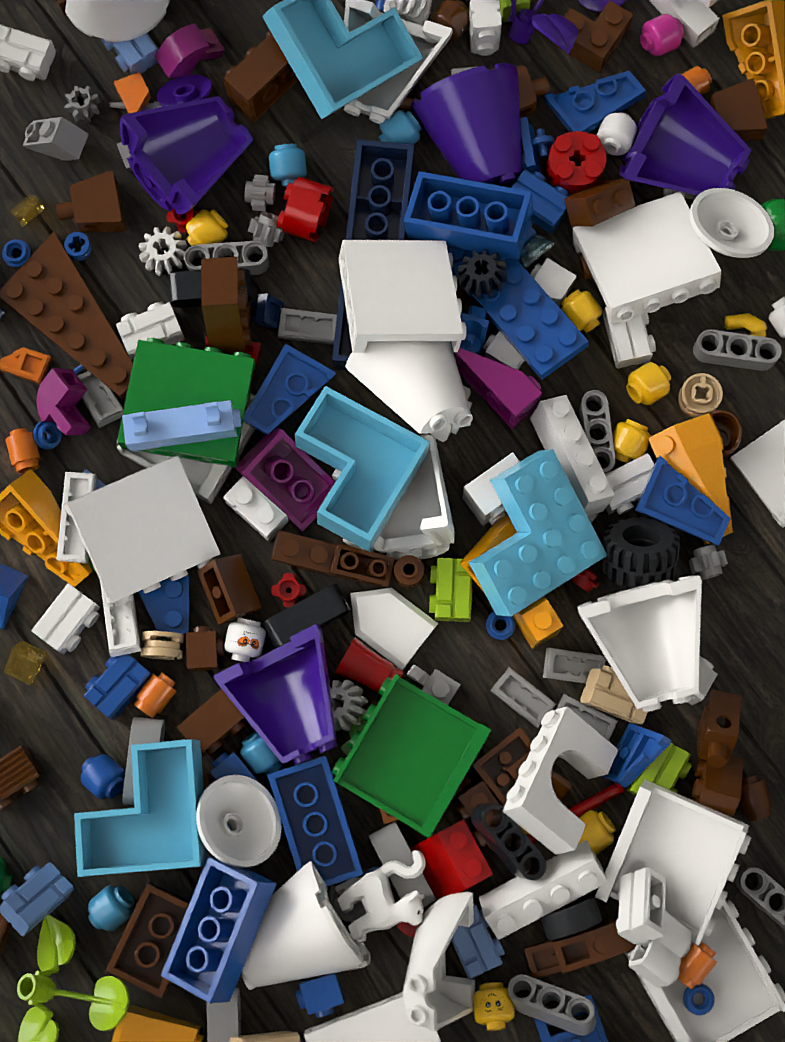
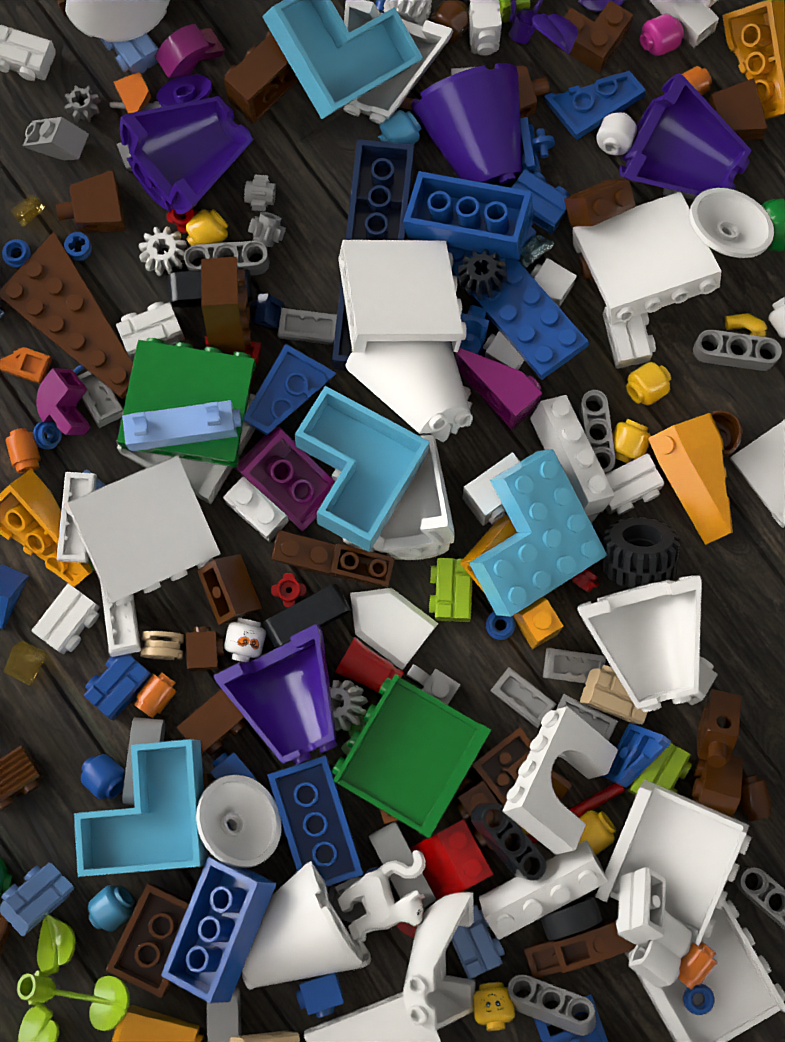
(169, 605): blue wing -> none
(259, 755): dark azure head -> none
(287, 164): dark azure head -> none
(306, 208): red brick -> none
(409, 581): reddish brown brick -> none
(576, 148): red brick -> none
(582, 310): yellow head -> none
(680, 505): blue wing -> none
(700, 395): tan wheel -> none
(708, 562): light grey gear -> none

